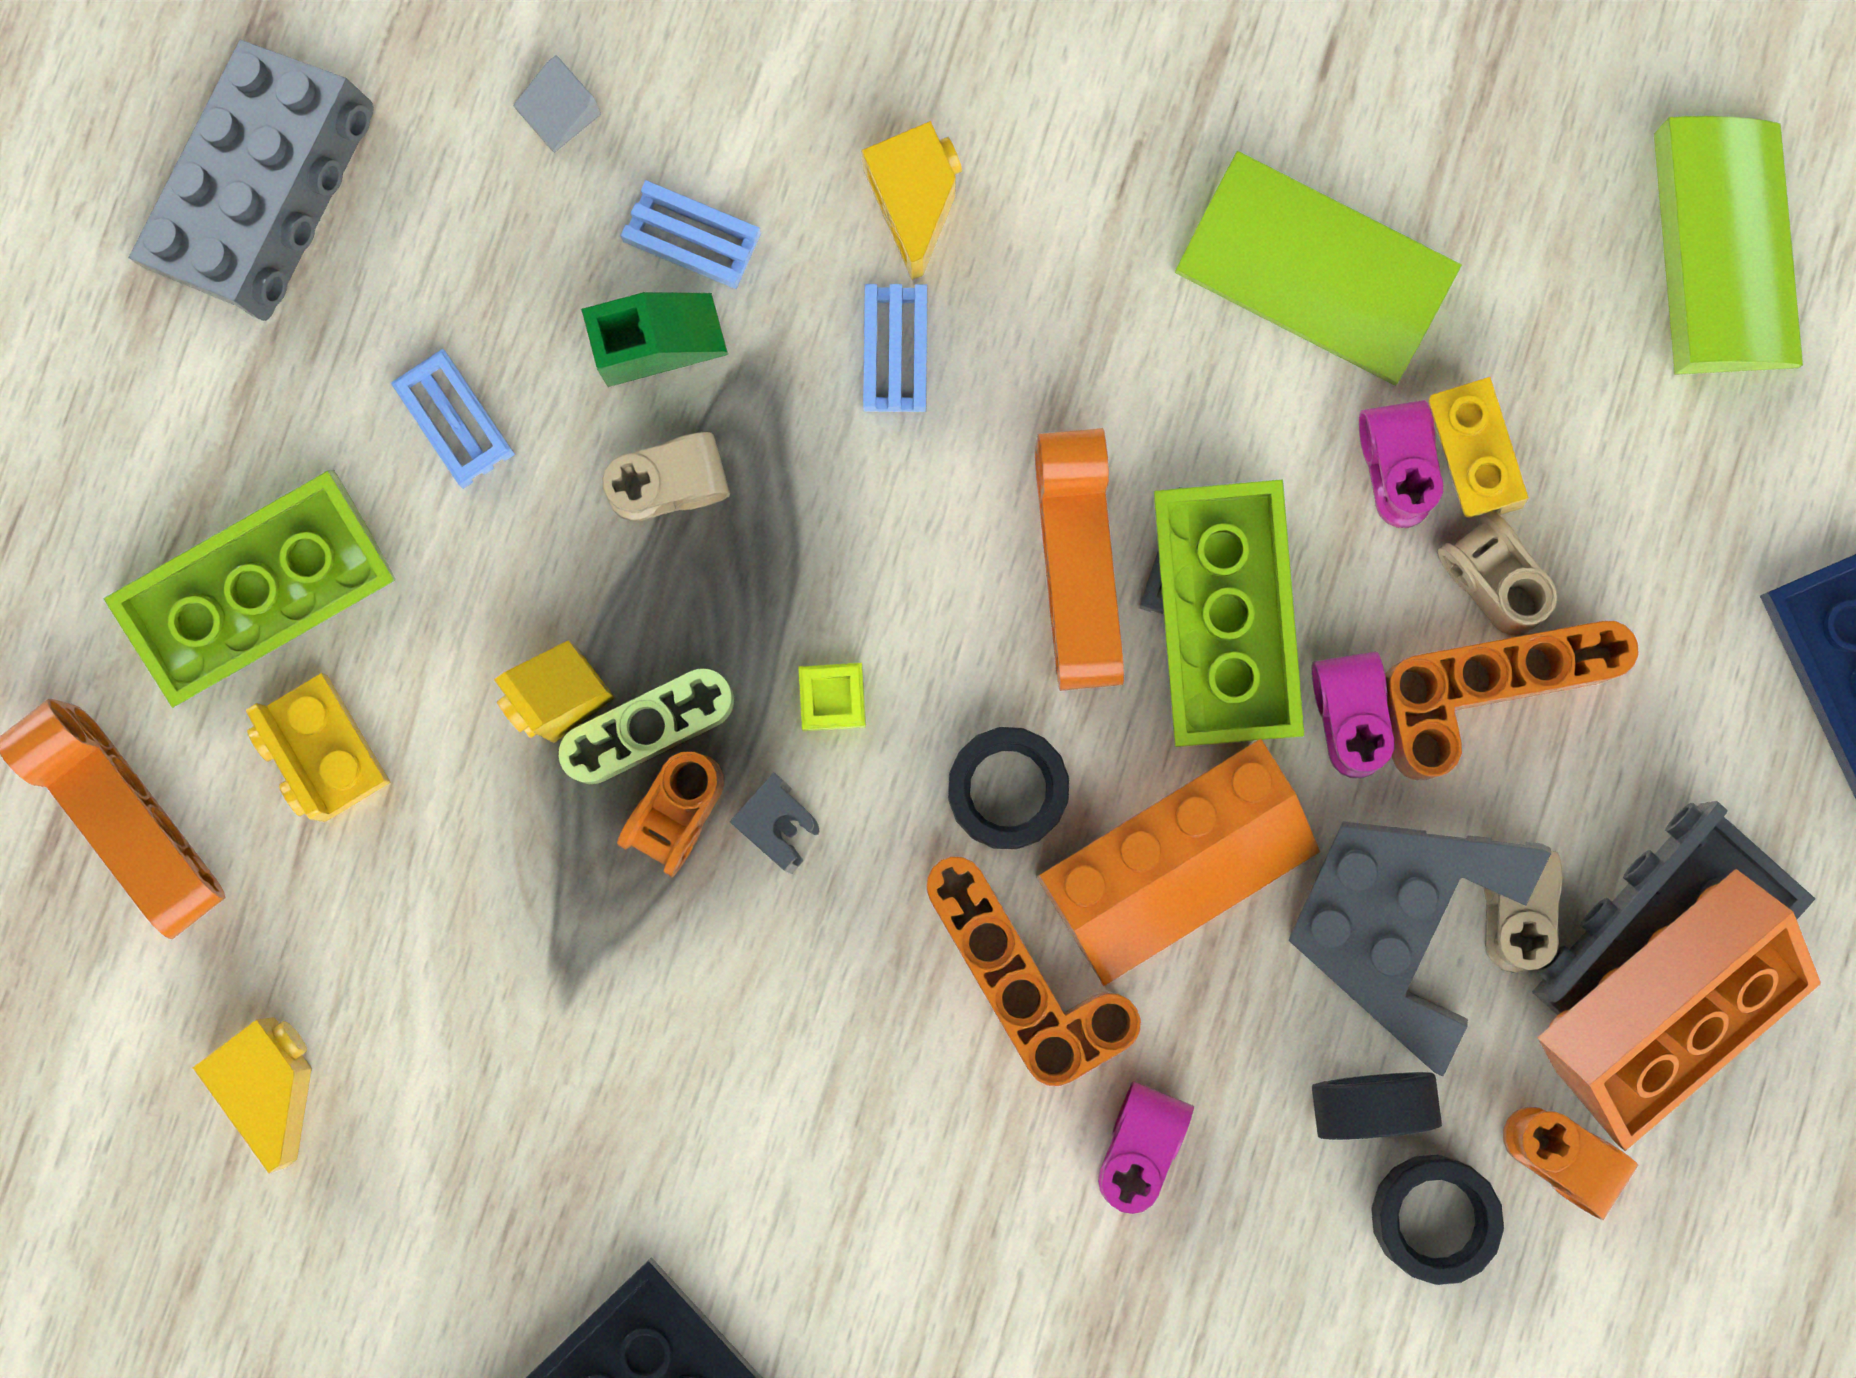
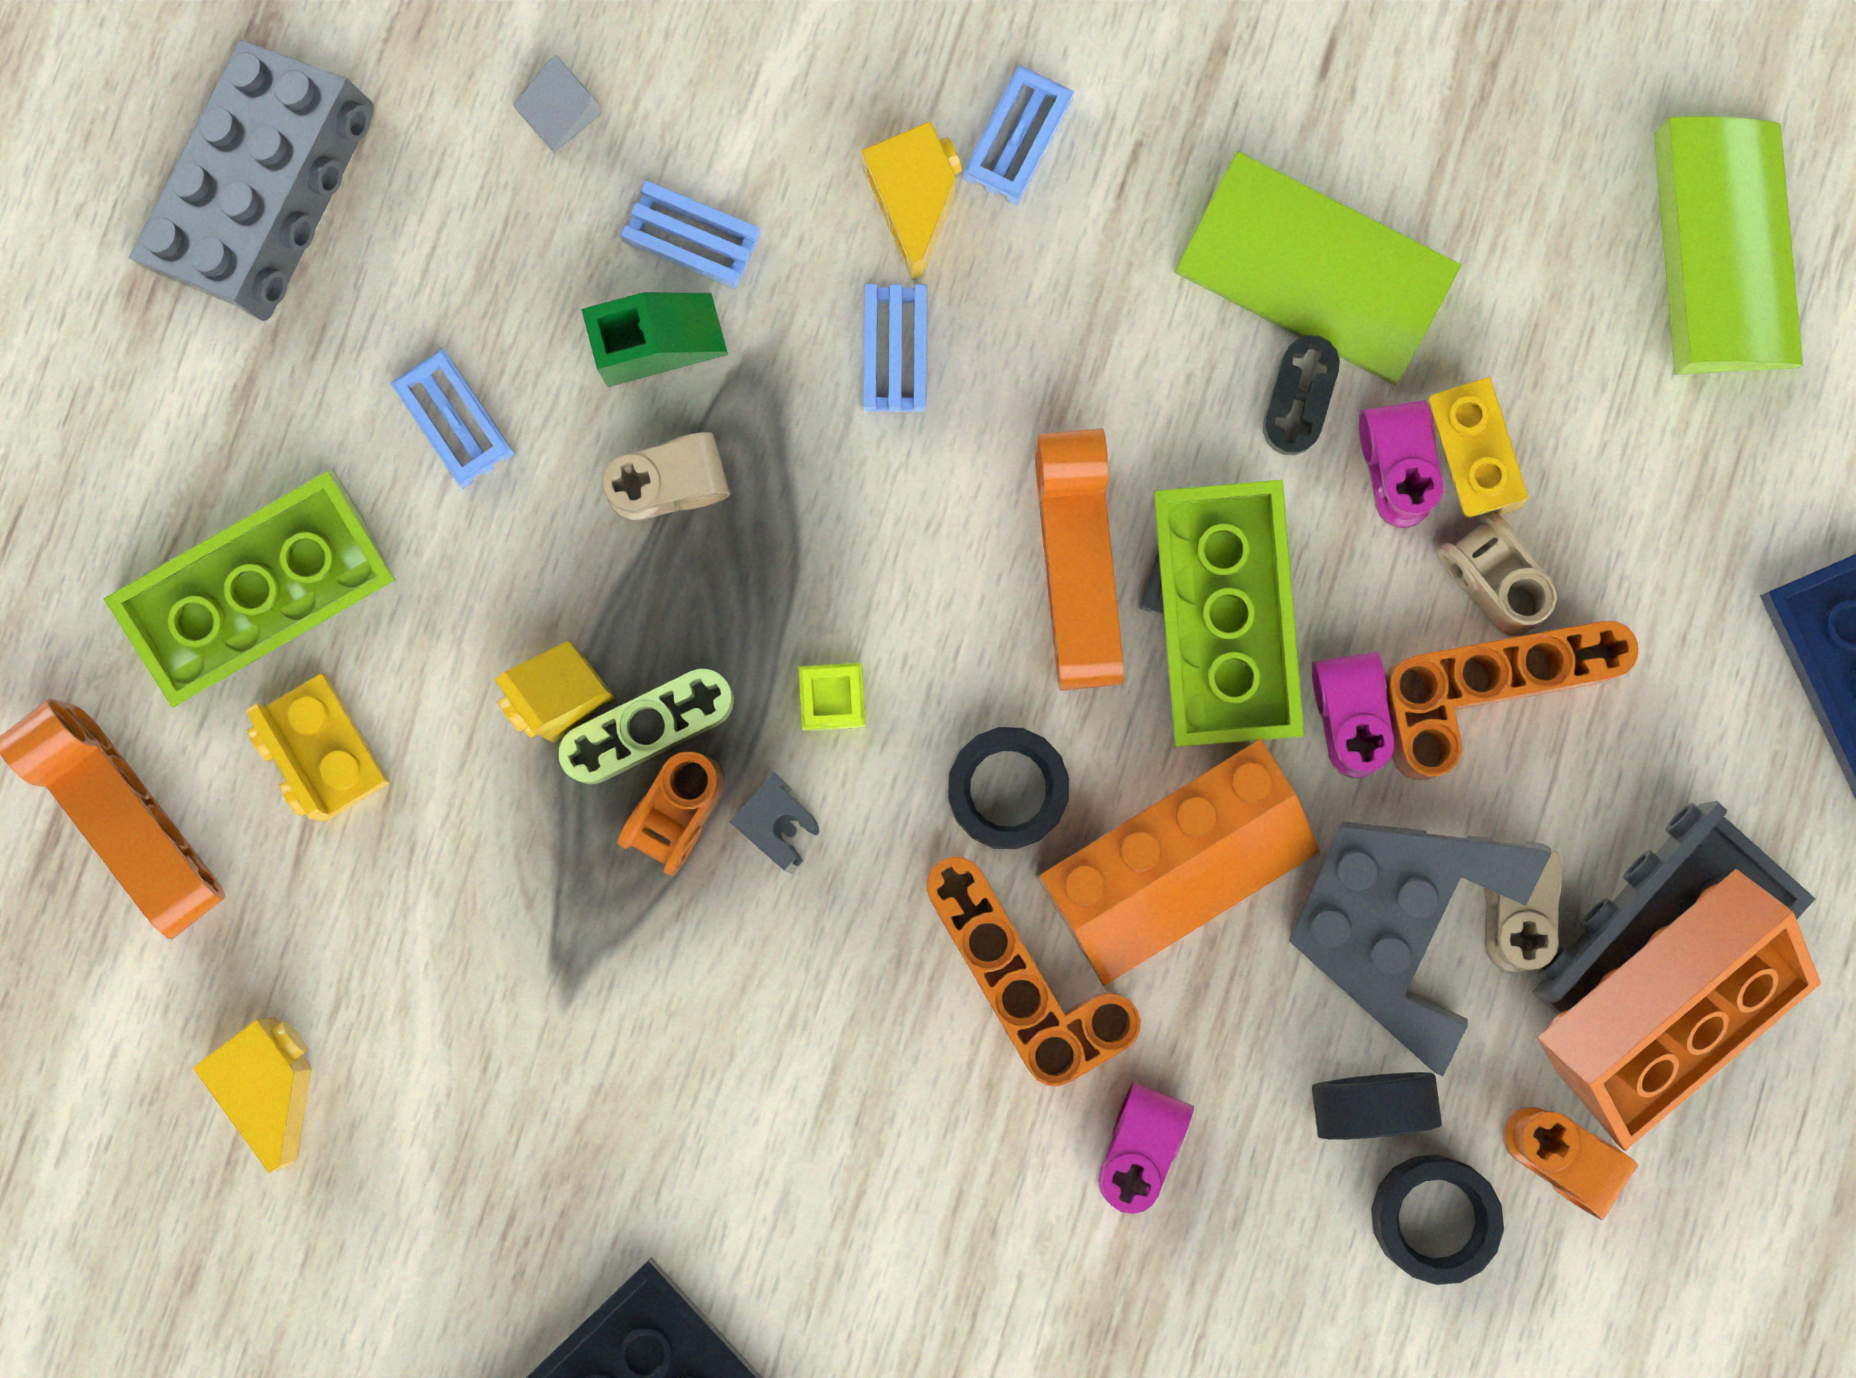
(995, 180): none -> light blue tile
(1286, 391): none -> pearl dark grey beam

